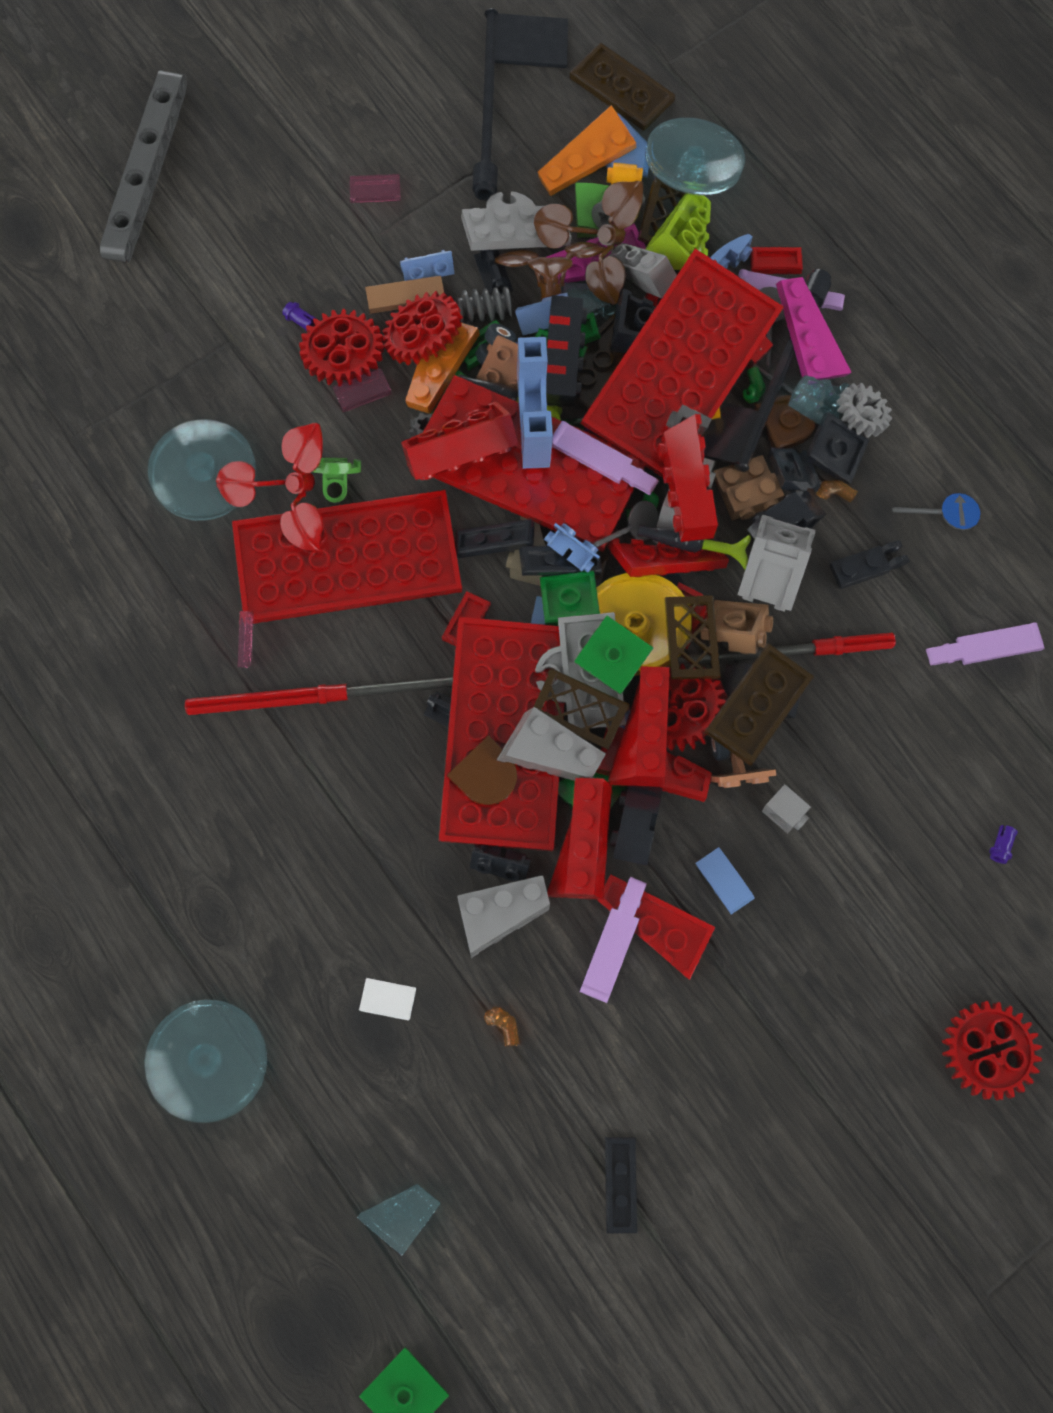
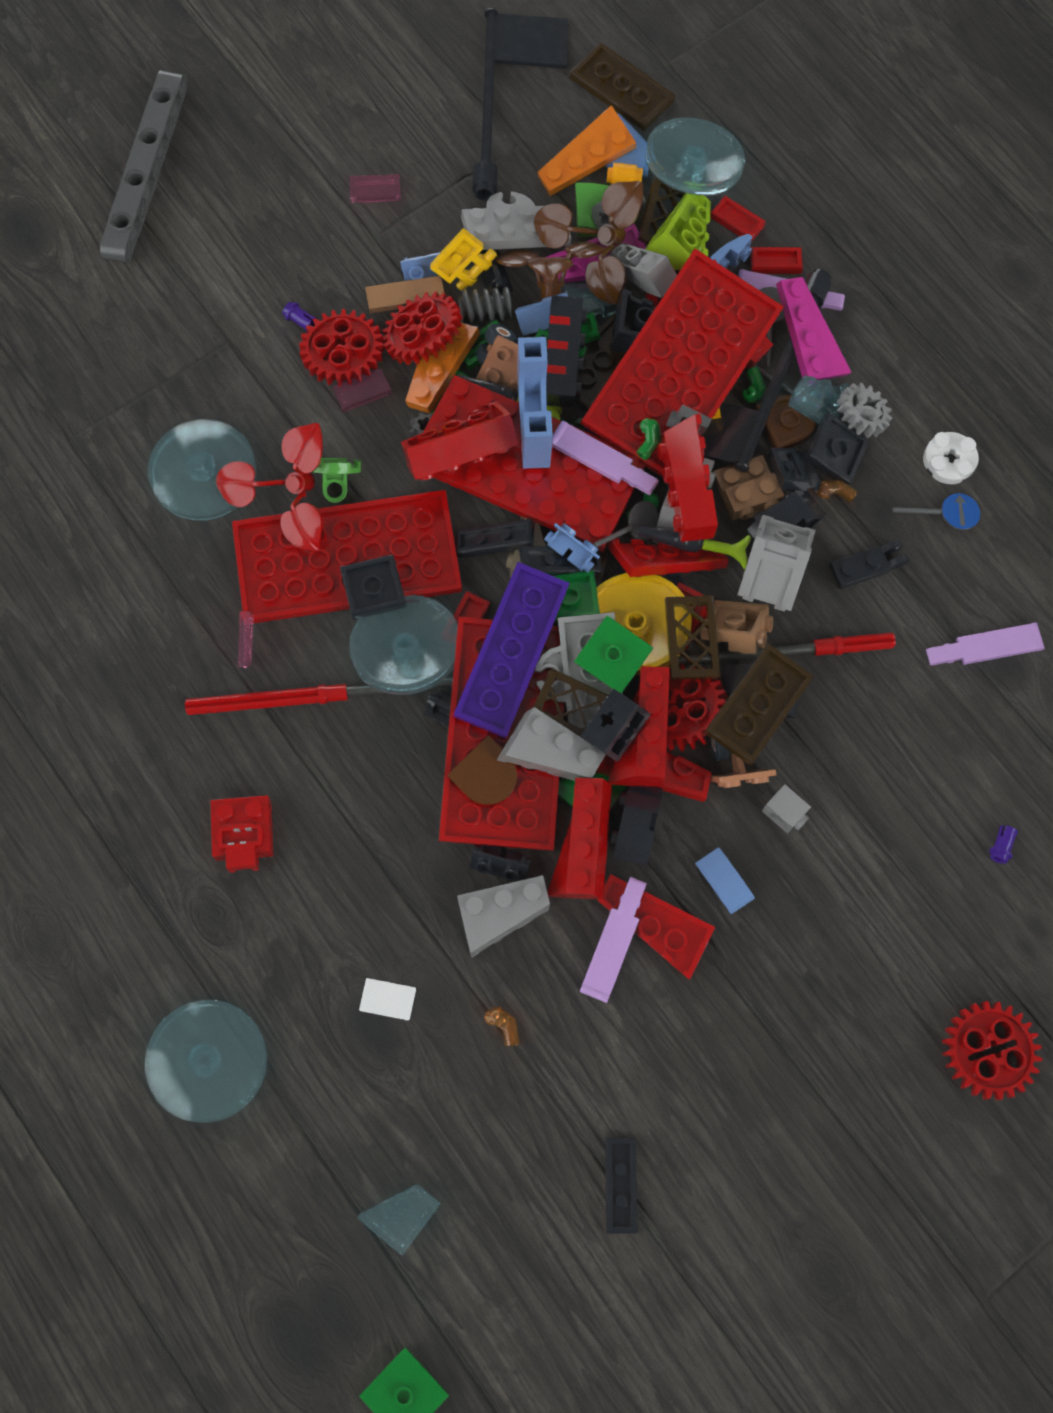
(241, 831): none -> red piece
(373, 587): none -> black plate
(405, 647): none -> clear light blue dish
(456, 257): none -> yellow plate
(511, 650): none -> dark purple plate
(615, 725): none -> black brick
(652, 435): none -> green arm
(737, 218): none -> red tile
(961, 447): none -> white plate

